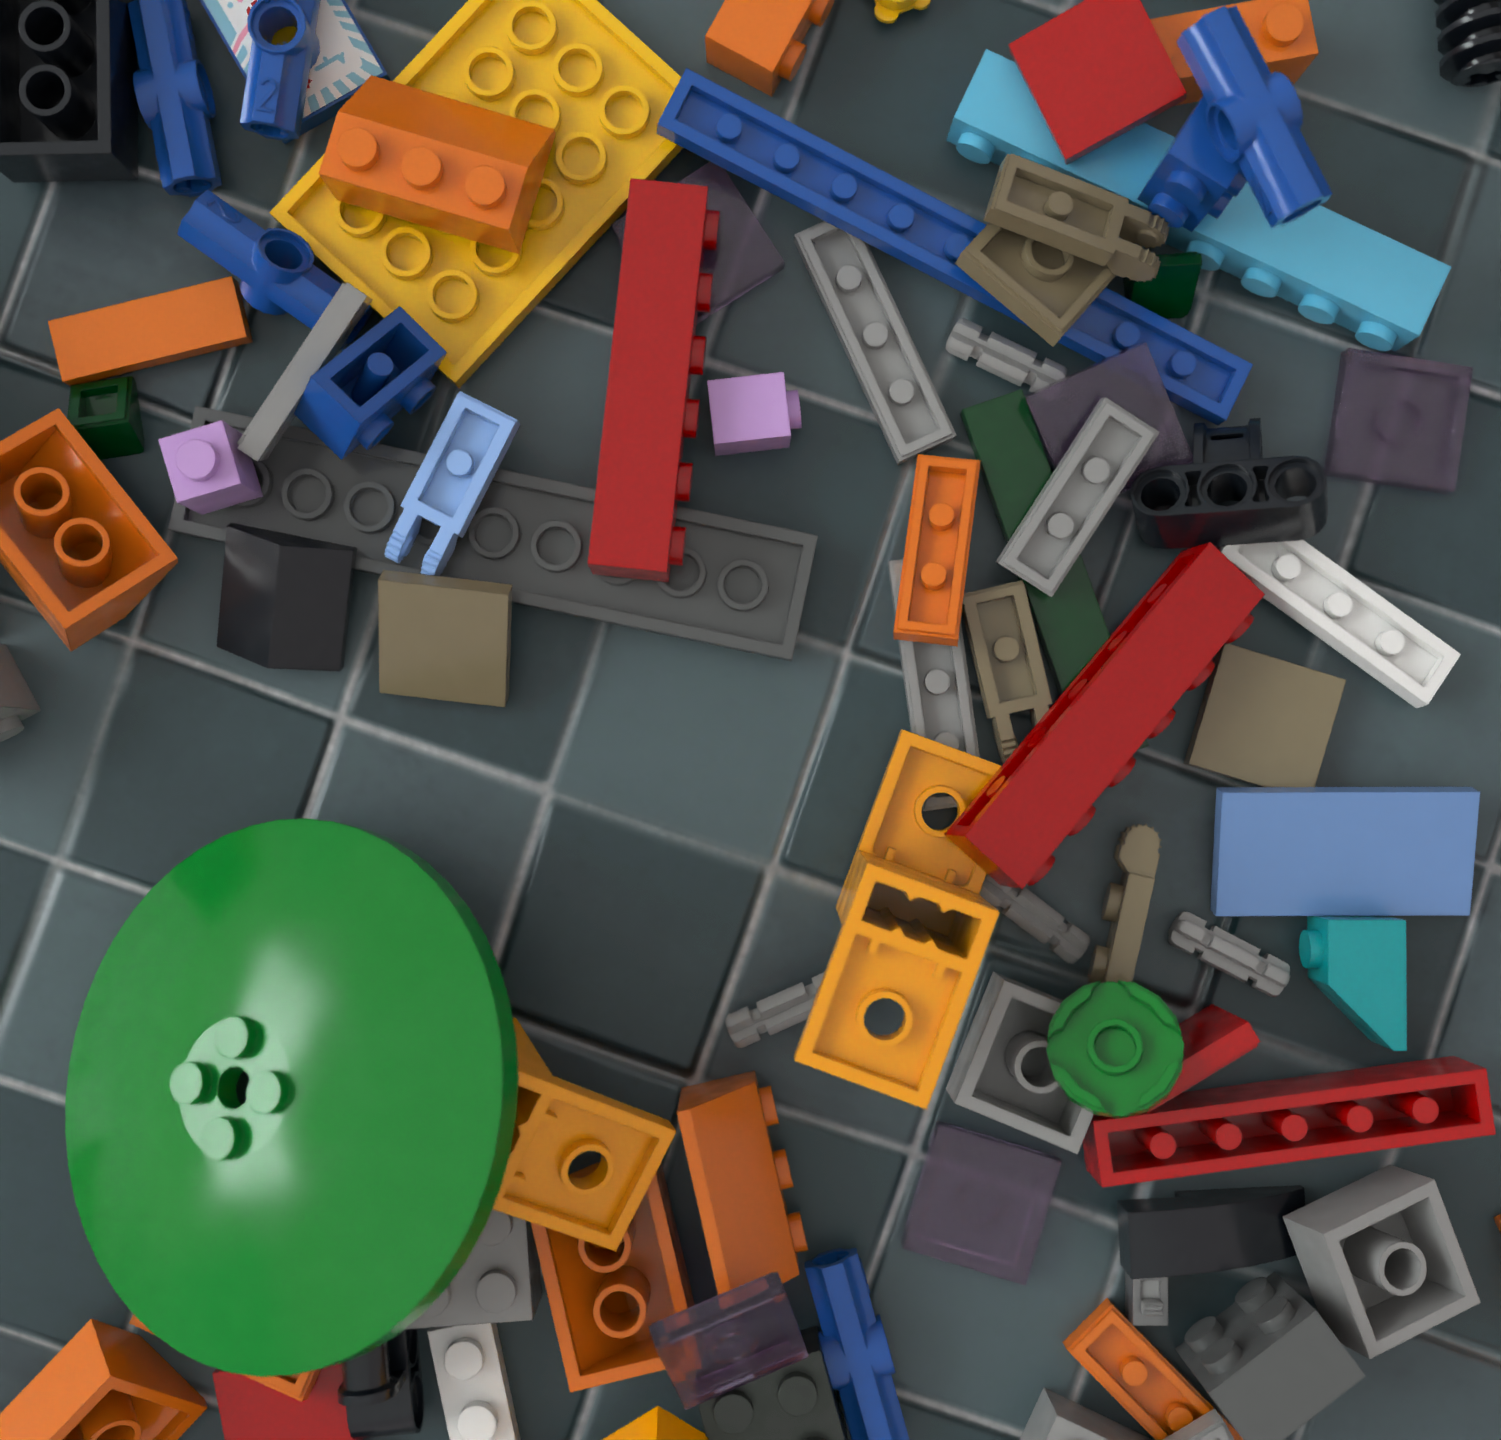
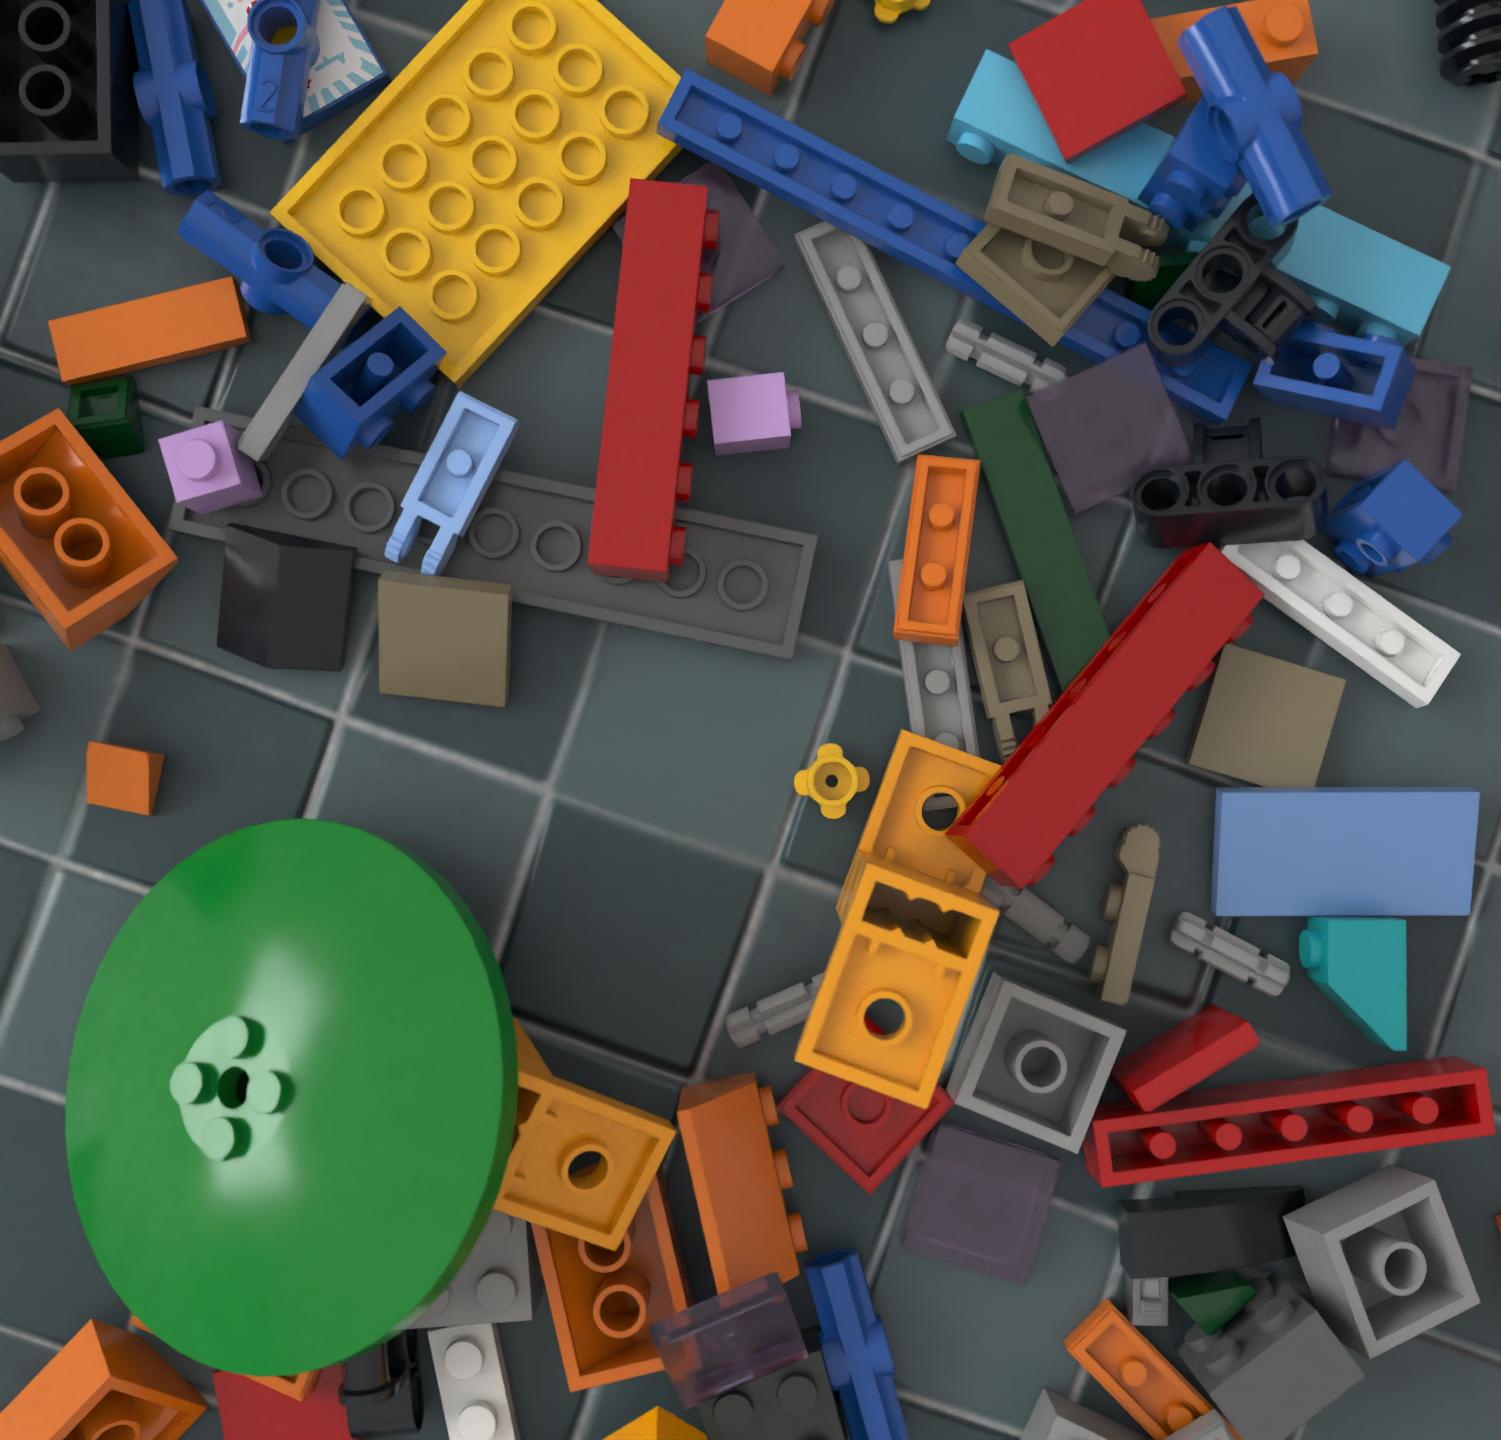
(123, 777): none -> orange slope
(437, 162): orange slope -> none
(813, 780): none -> yellow plate
(857, 1125): none -> red tile
(1077, 496): light grey tile -> none
(1115, 1048): green tile -> none
(1211, 1297): none -> dark green slope
(1244, 310): none -> black piece
(1339, 375): none -> blue brick
(1391, 522): none -> blue brick

